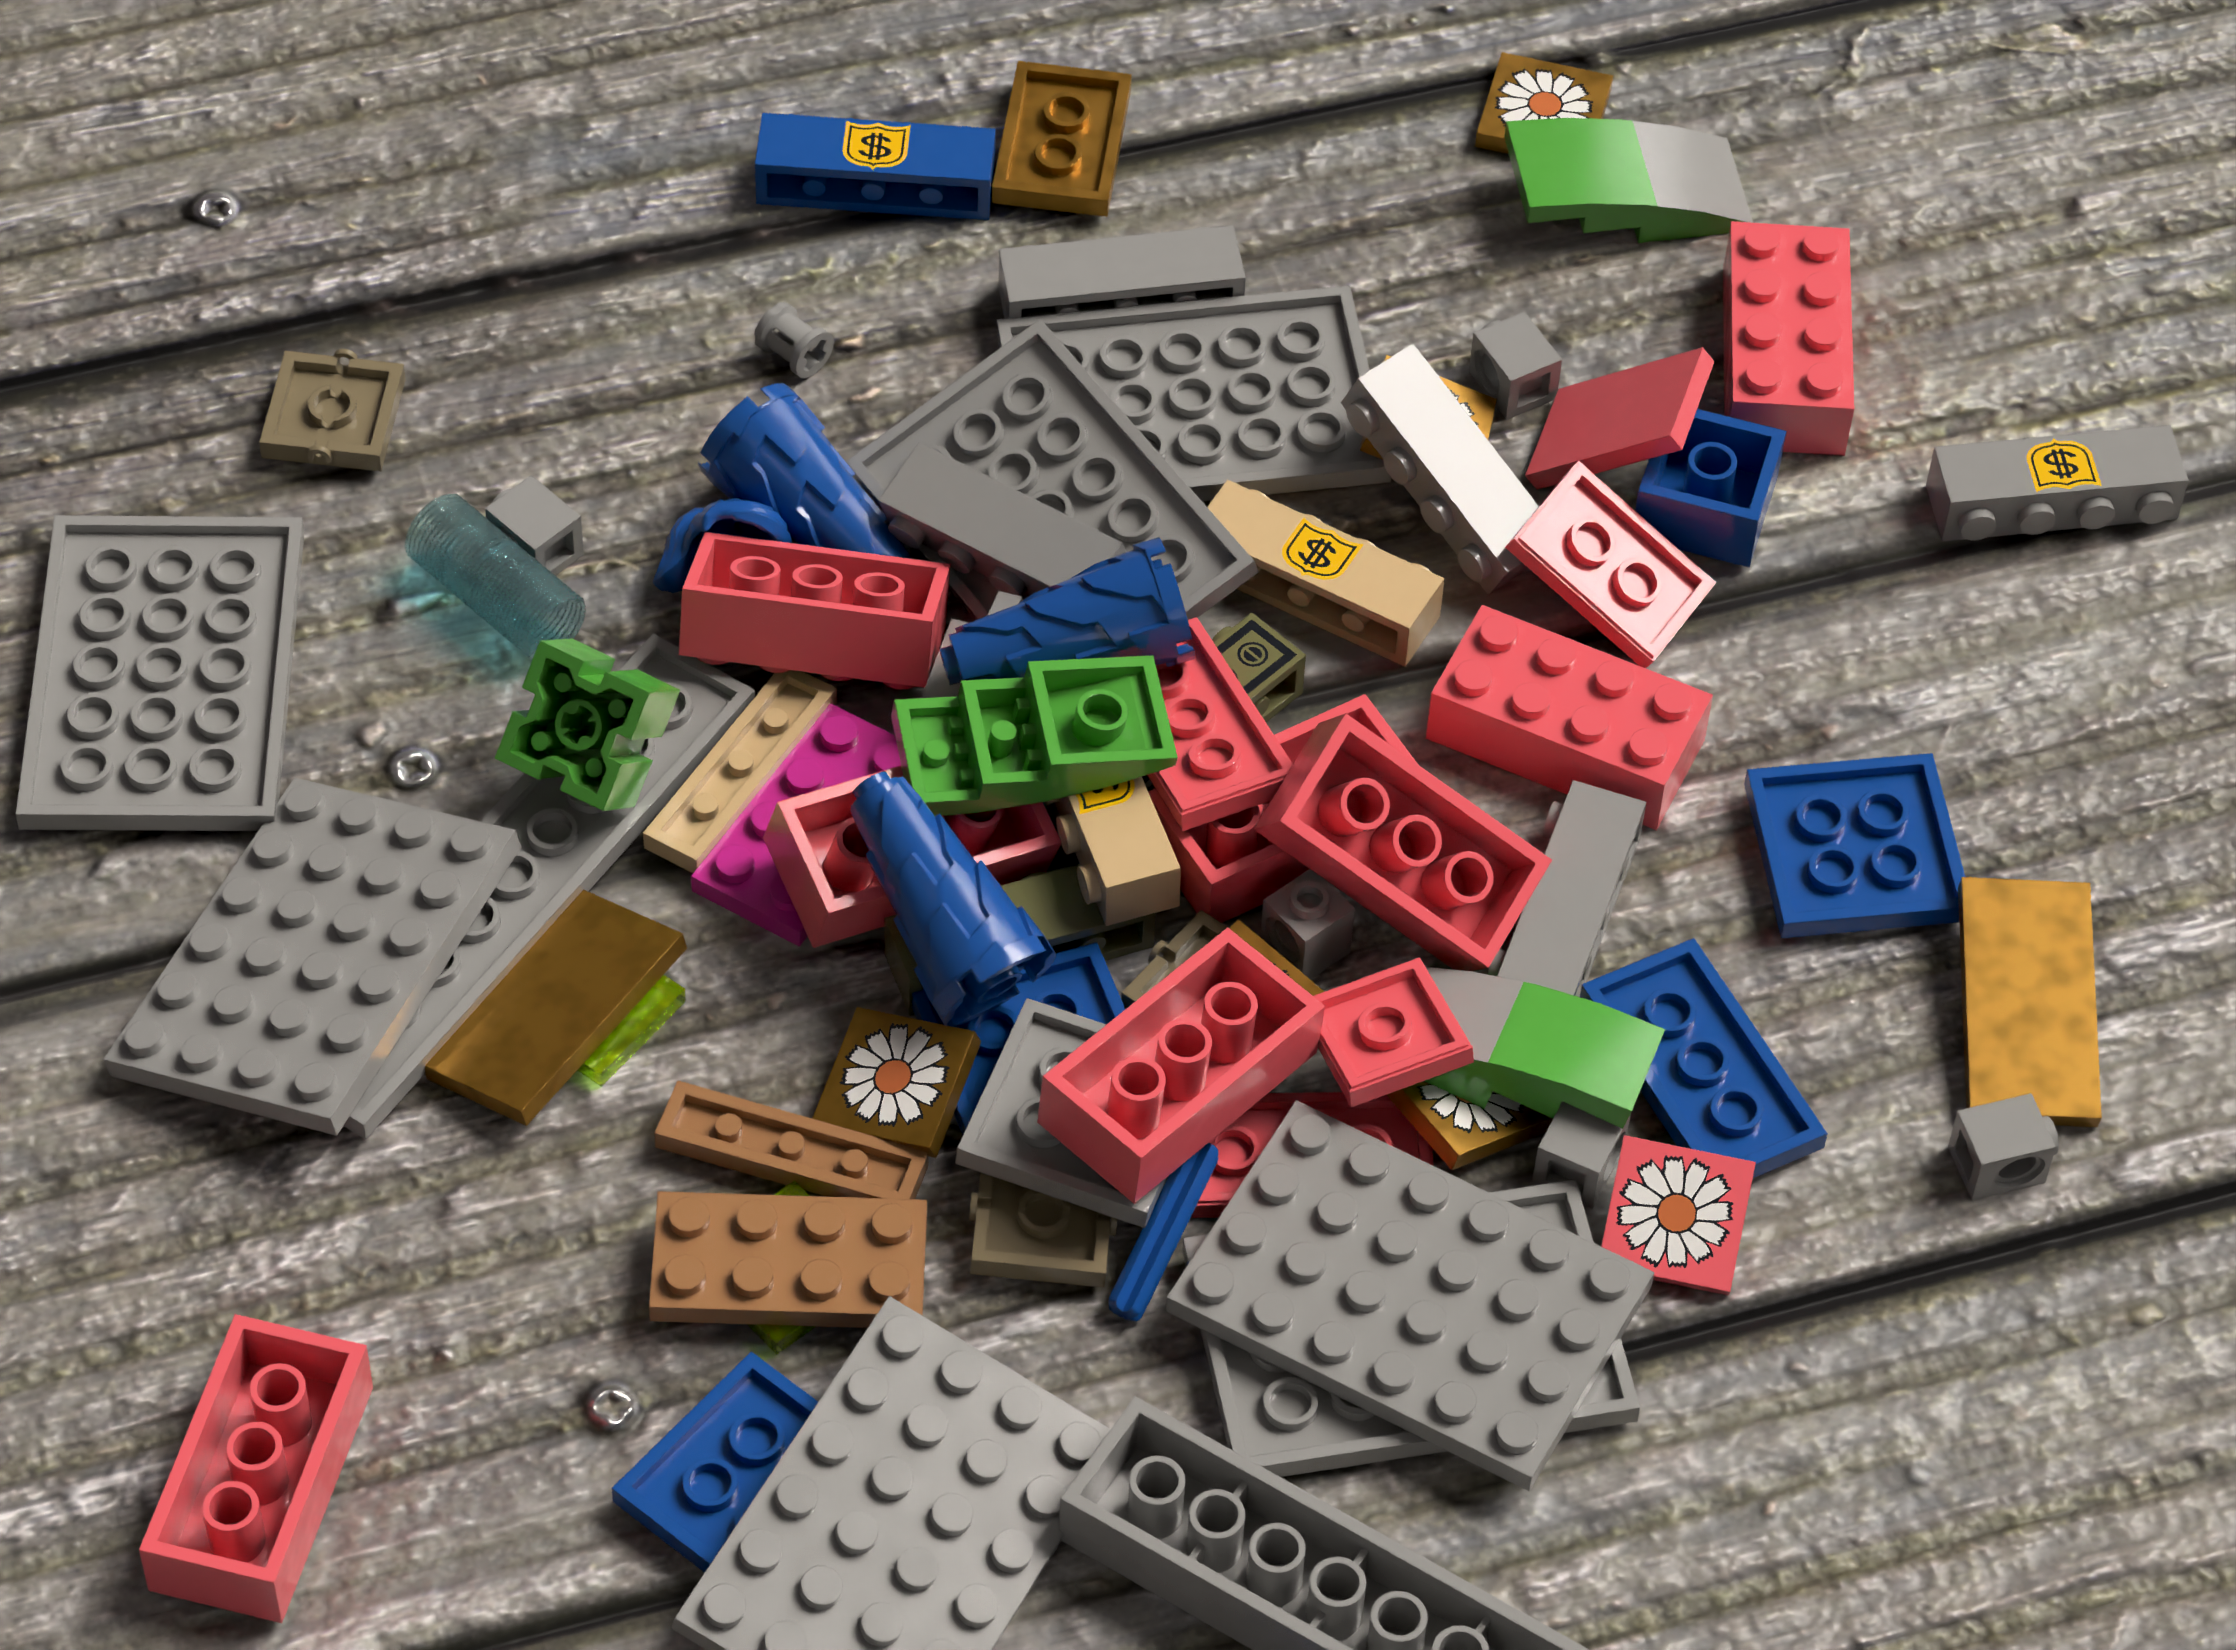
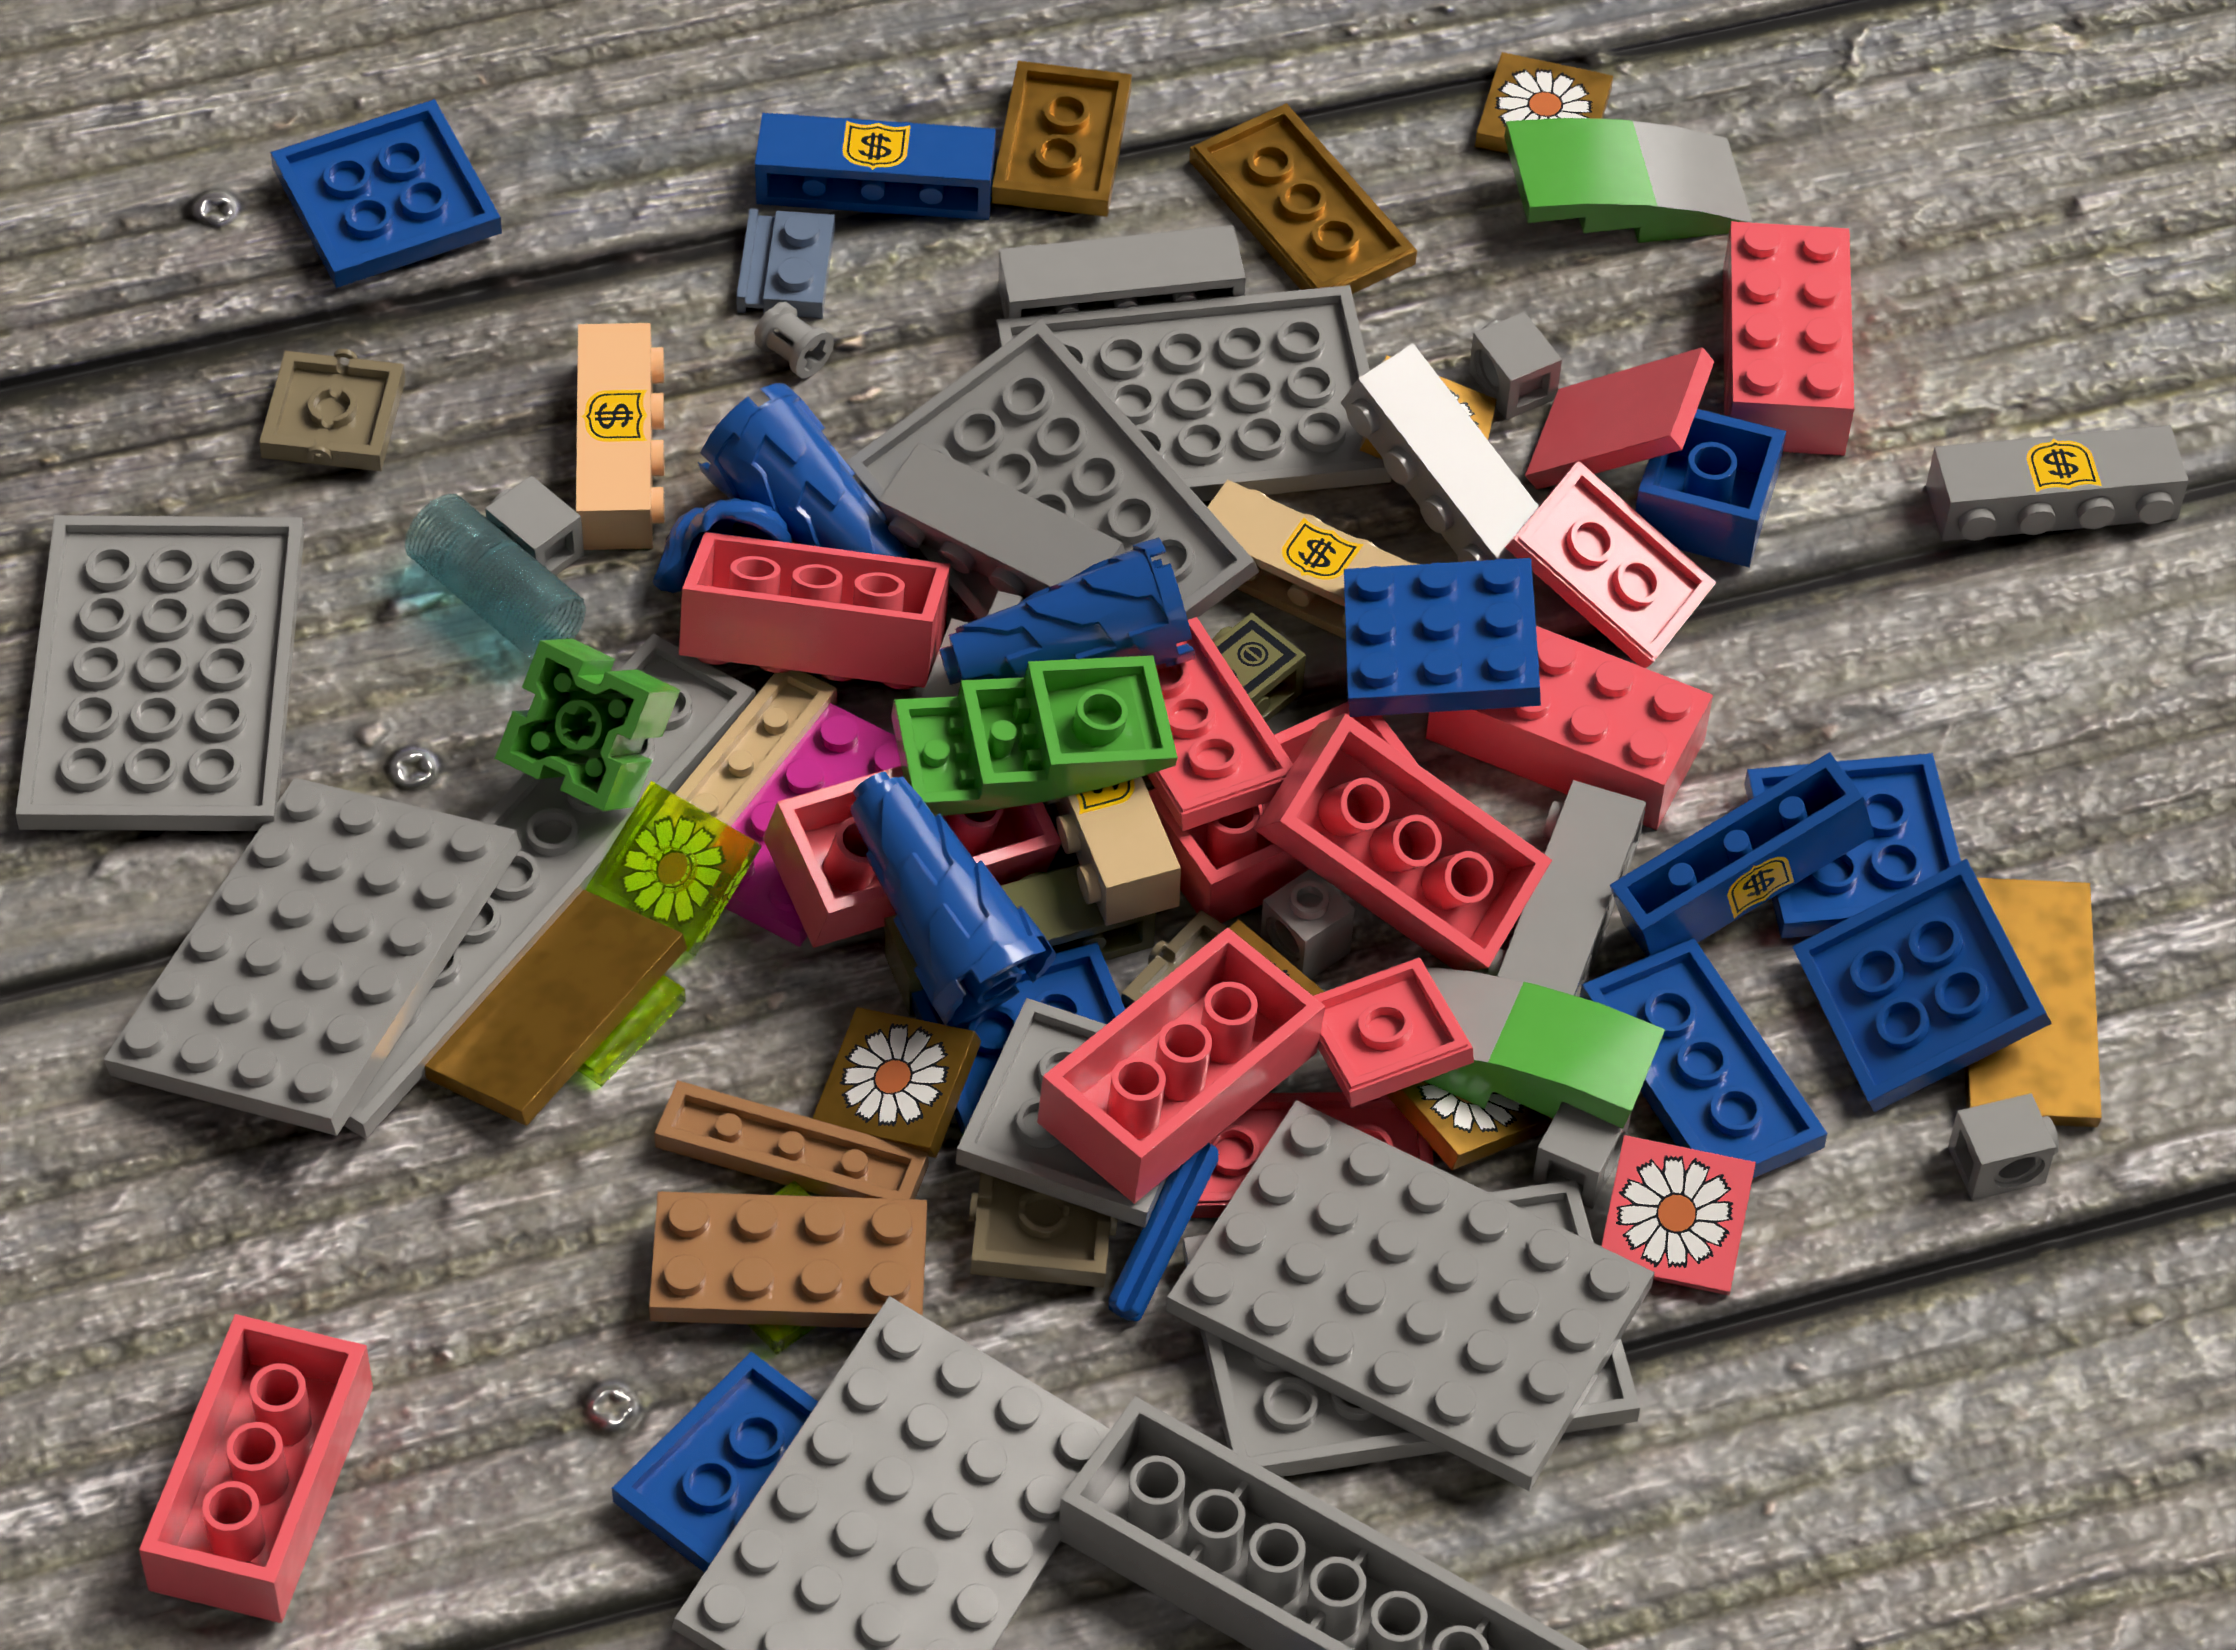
(386, 193): none -> blue plate
(616, 436): none -> light nougat brick
(674, 865): none -> clear neon green tile
(786, 262): none -> sand blue plate
(1302, 203): none -> pearl gold tile
(1441, 637): none -> blue plate
(1744, 858): none -> blue brick
(1921, 985): none -> blue plate

